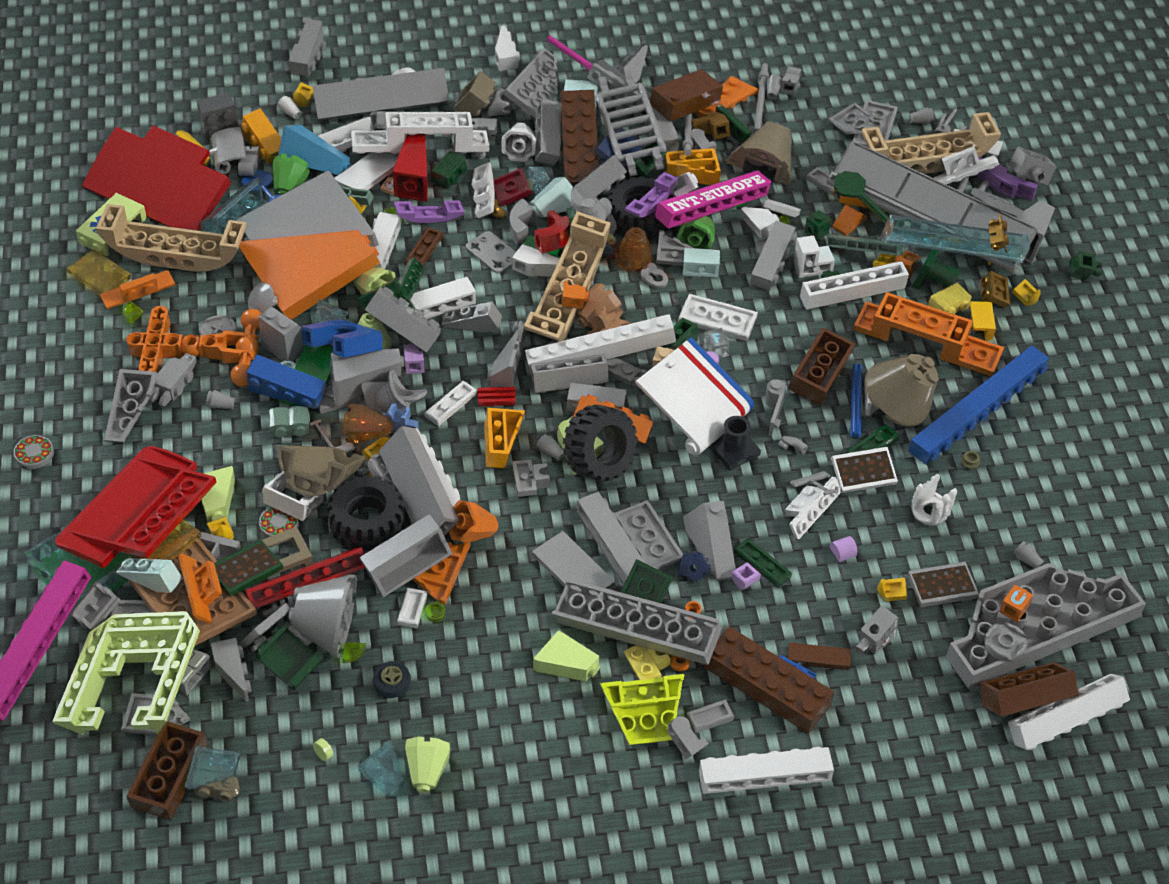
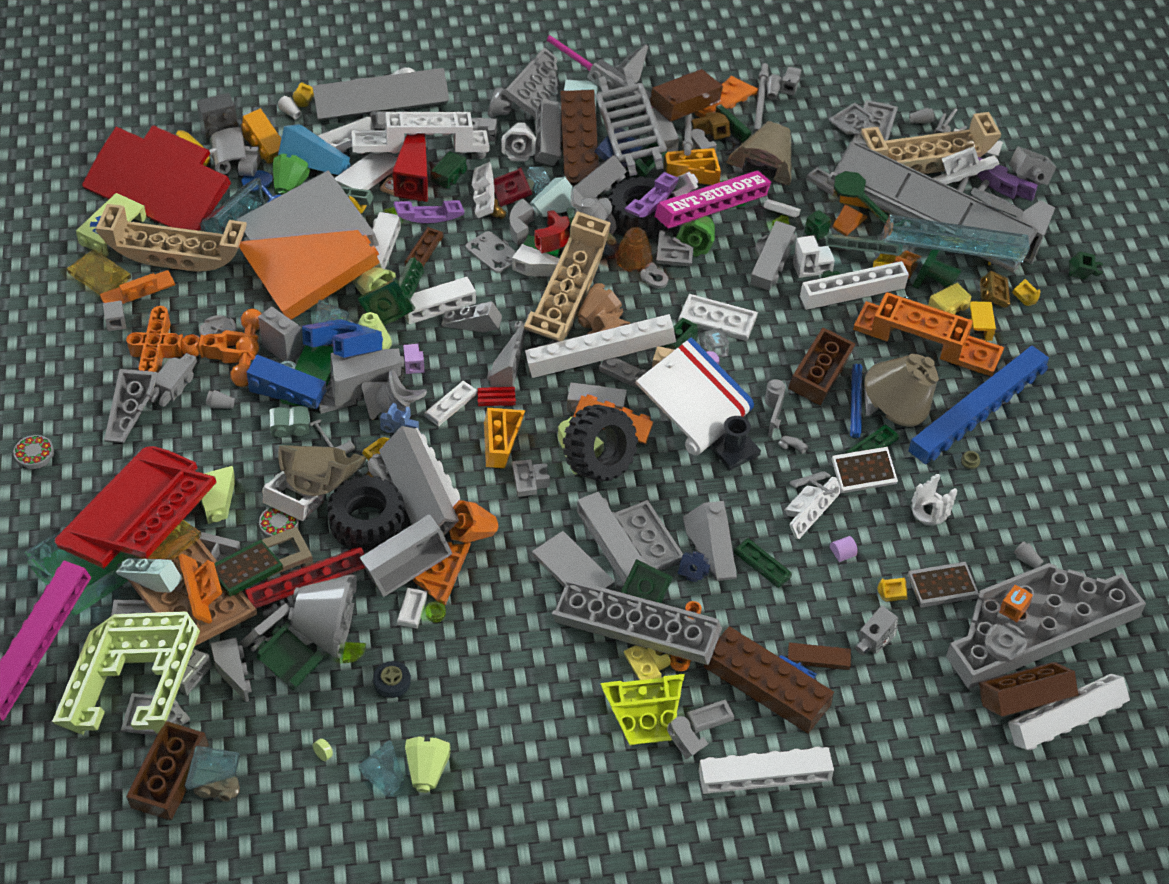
(94, 606): light grey hinge -> none
(114, 315): none -> light grey brick
(132, 312): clear neon green tile -> none
(221, 528): yellow plate -> none
(262, 297): light grey dish -> none
(308, 49): light grey wedge -> none
(365, 424): clear orange cone -> none
(403, 319): light grey brick -> none
(475, 95): dark tan piece -> none
(505, 51): white slope -> none
(550, 447): light grey cone -> none
(560, 373): light grey brick -> none
(566, 659): yellowish green slope -> none
(574, 296): orange brick -> none
(701, 262): light aqua panel -> none
(745, 576): lavender brick -> none
(759, 220): white slope -> none
(998, 229): pearl gold hinge -> none

